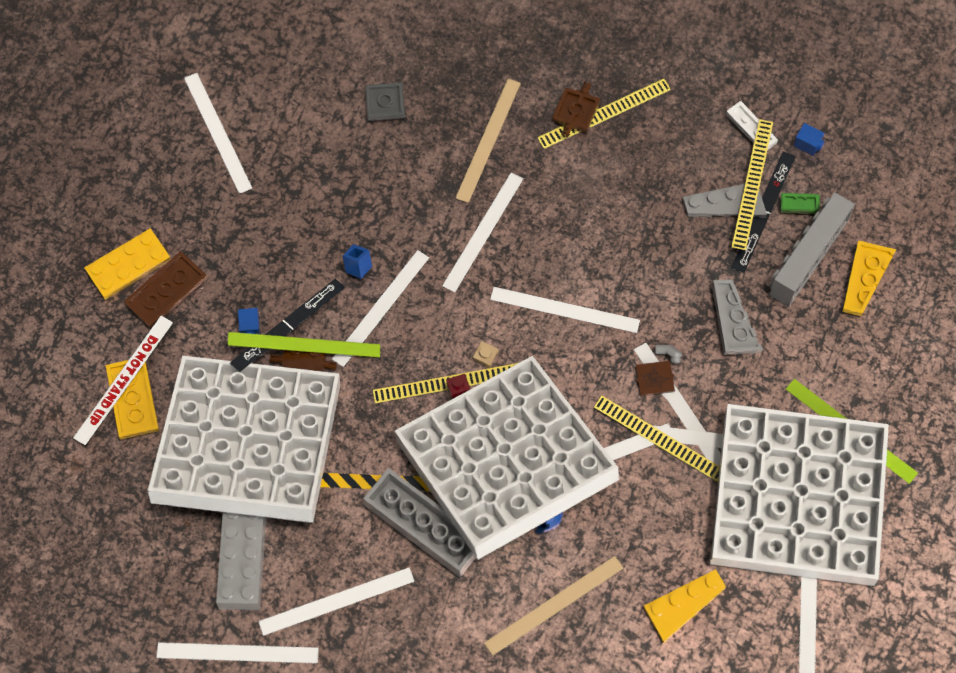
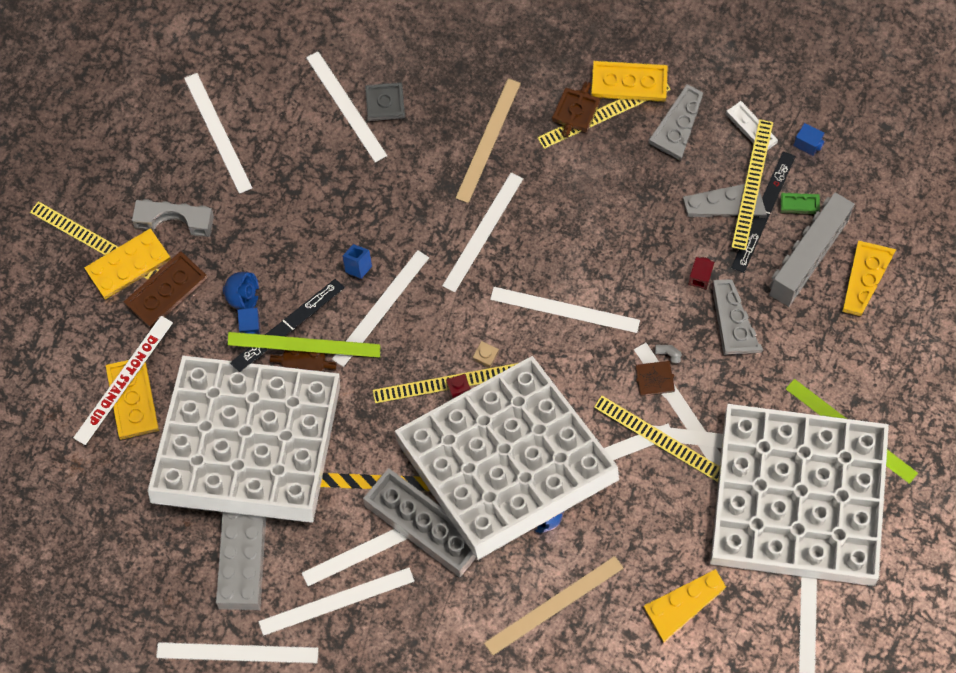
(76, 230): none -> light yellow sticker
(150, 214): none -> light grey arch
(241, 291): none -> blue cylinder
(346, 106): none -> white sticker
(353, 556): none -> white sticker
(629, 81): none -> yellow plate
(677, 124): none -> light grey wing
(701, 272): none -> dark red brick

